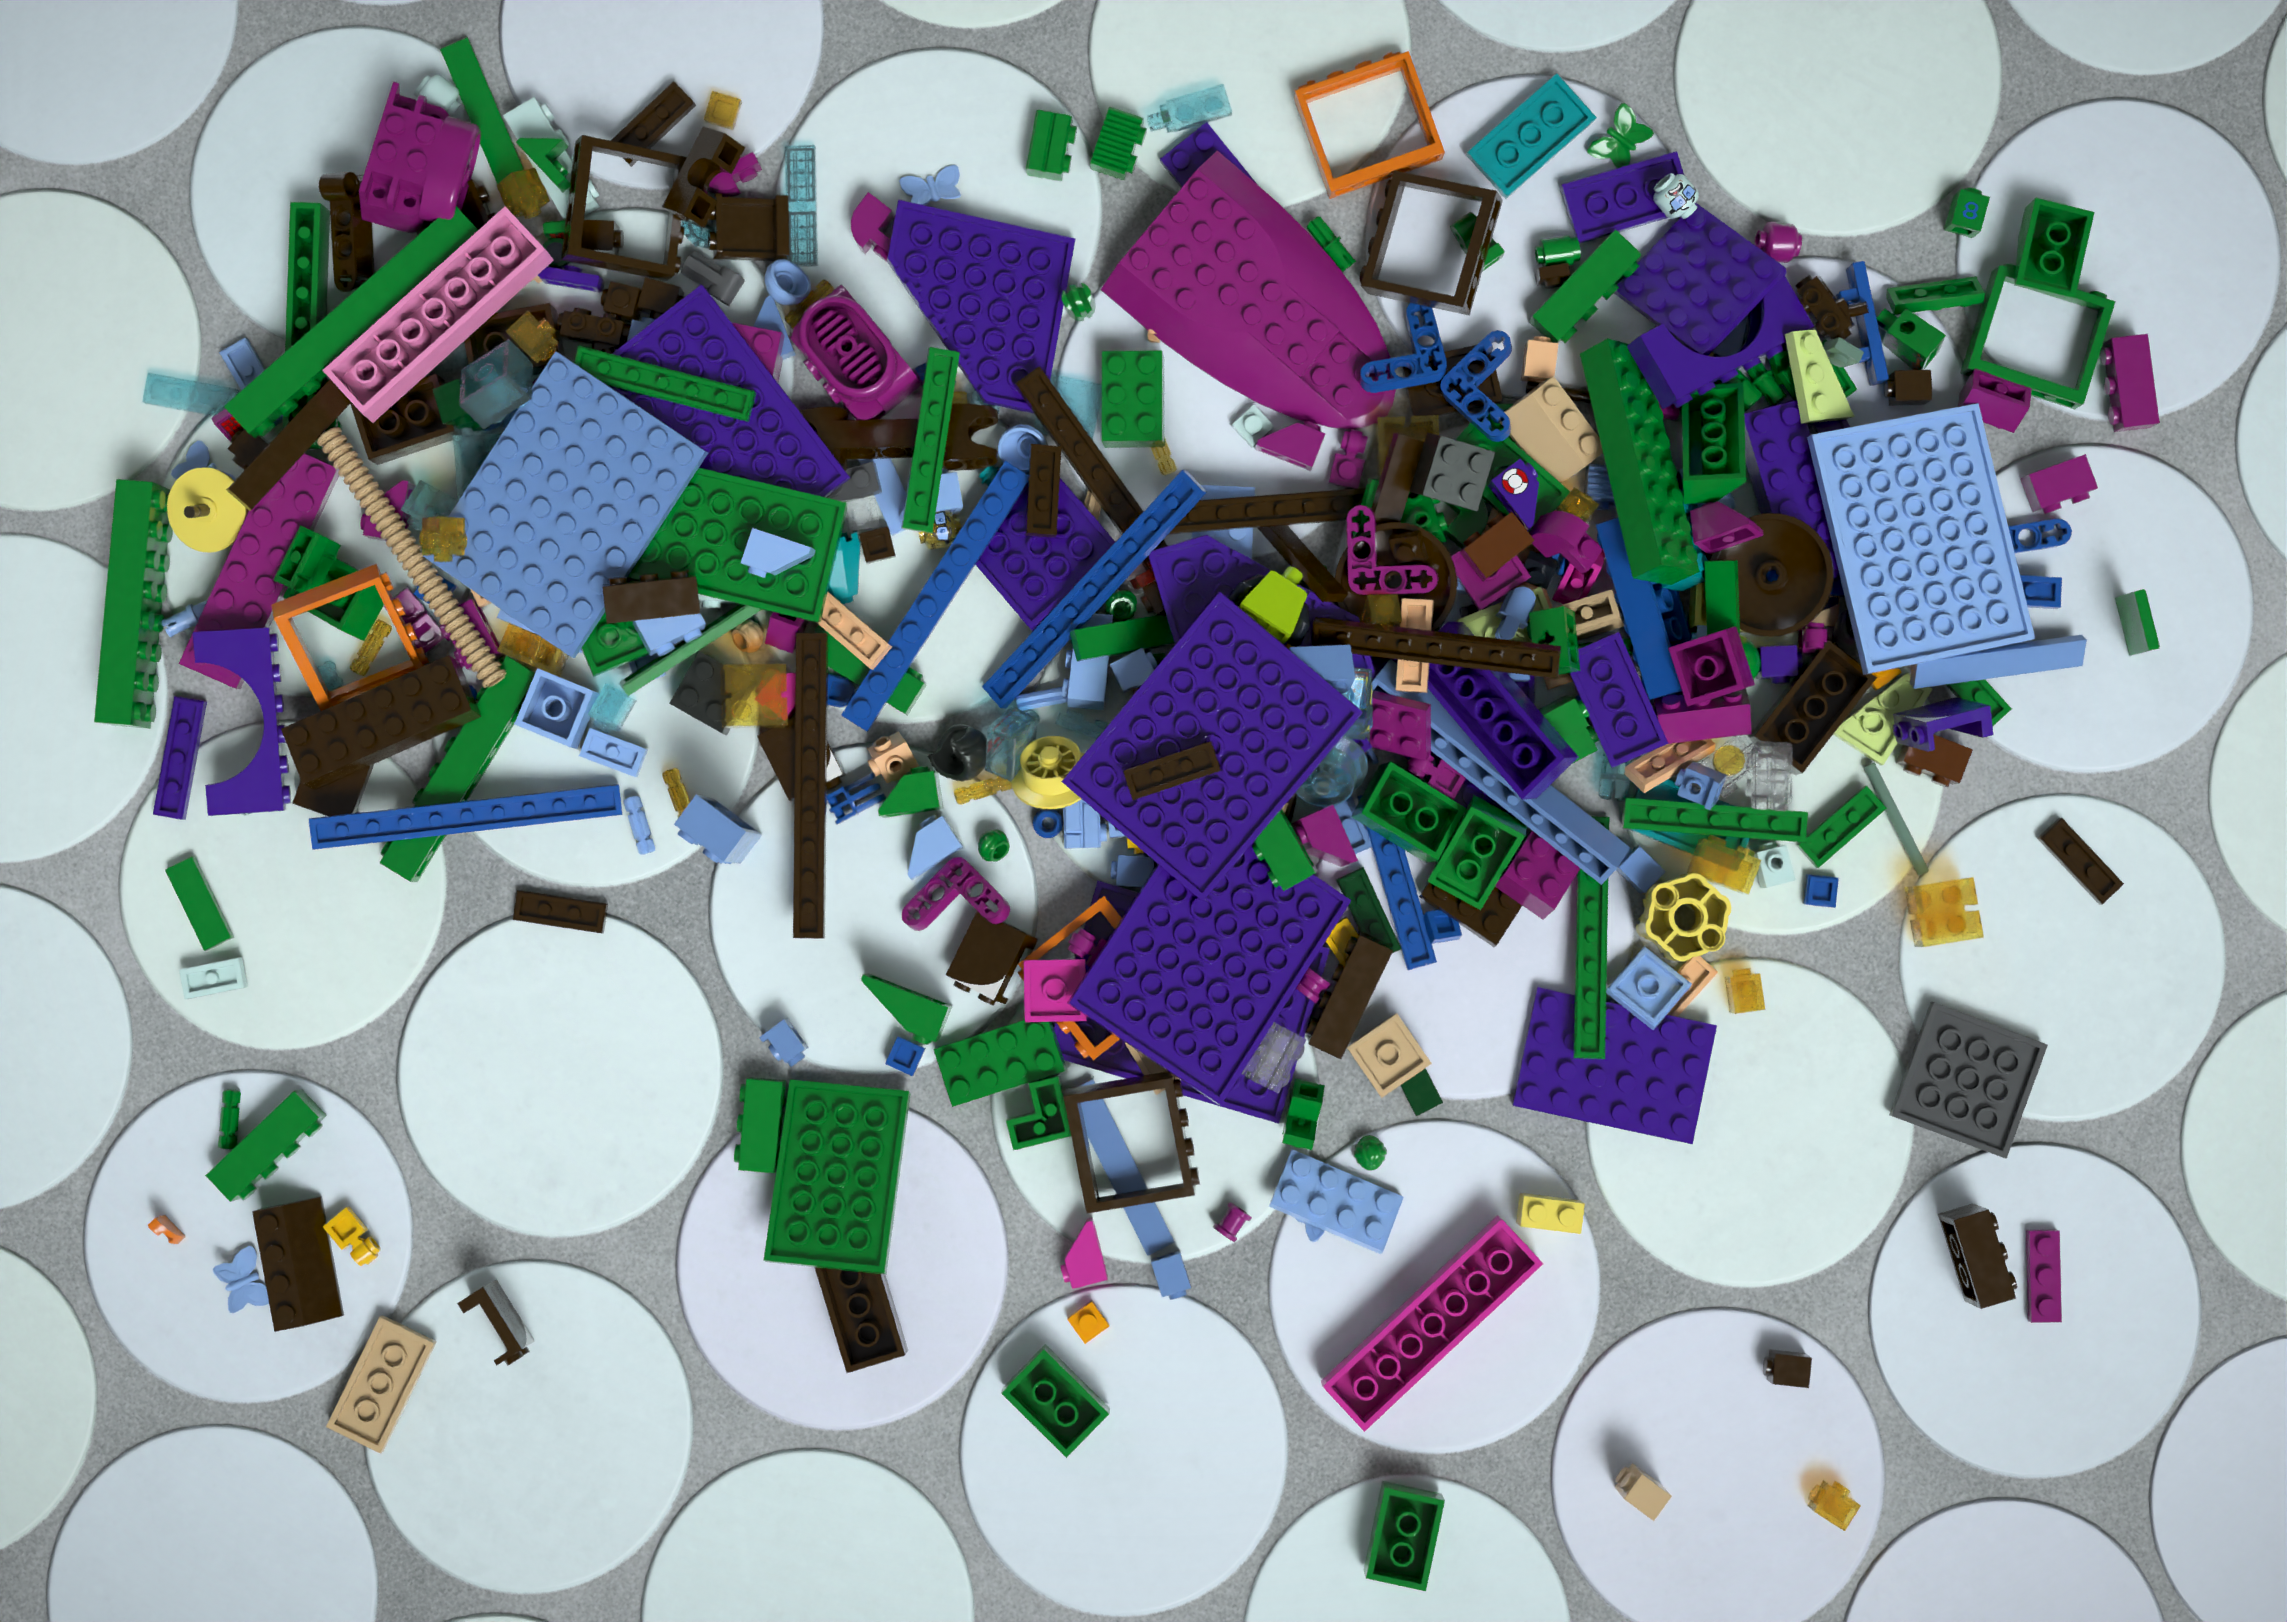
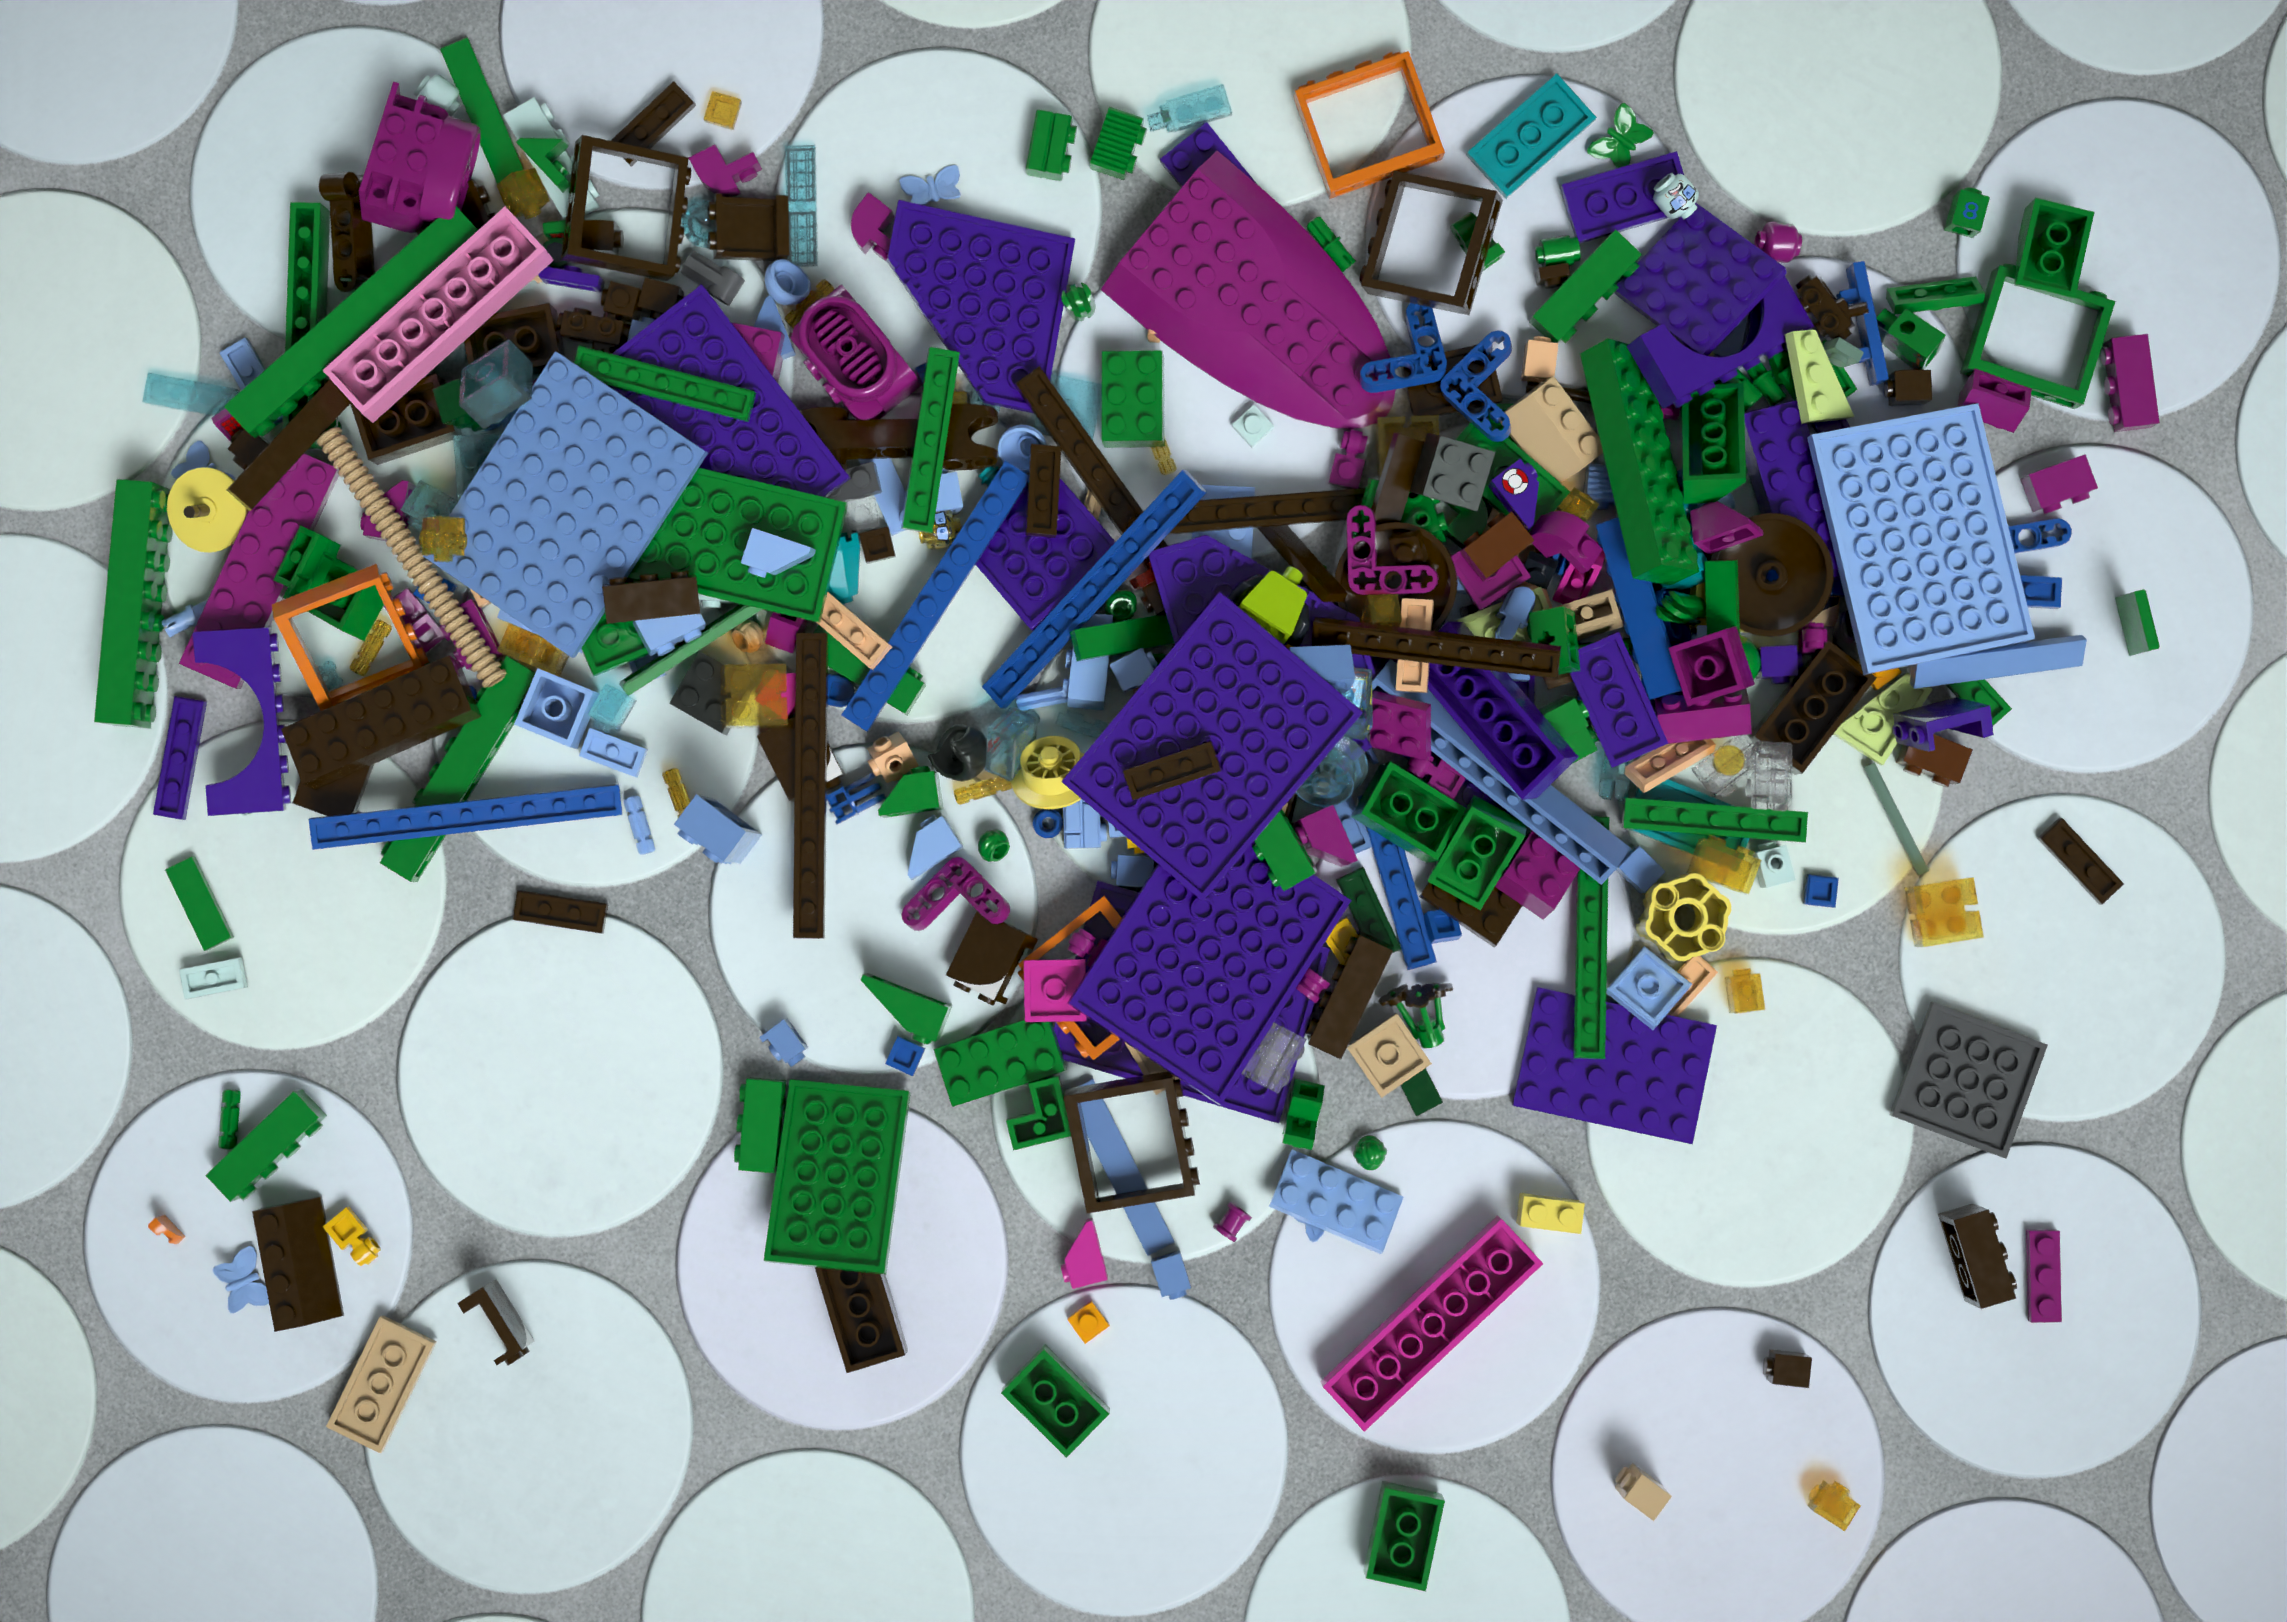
(534, 337): clear yellow brick -> none
(710, 155): dark brown arch -> none
(1294, 444): magenta slope -> none
(1428, 1029): none -> plant
(1681, 608): none -> green arm
(1708, 779): medium blue brick -> none
(1841, 826): green plate -> none

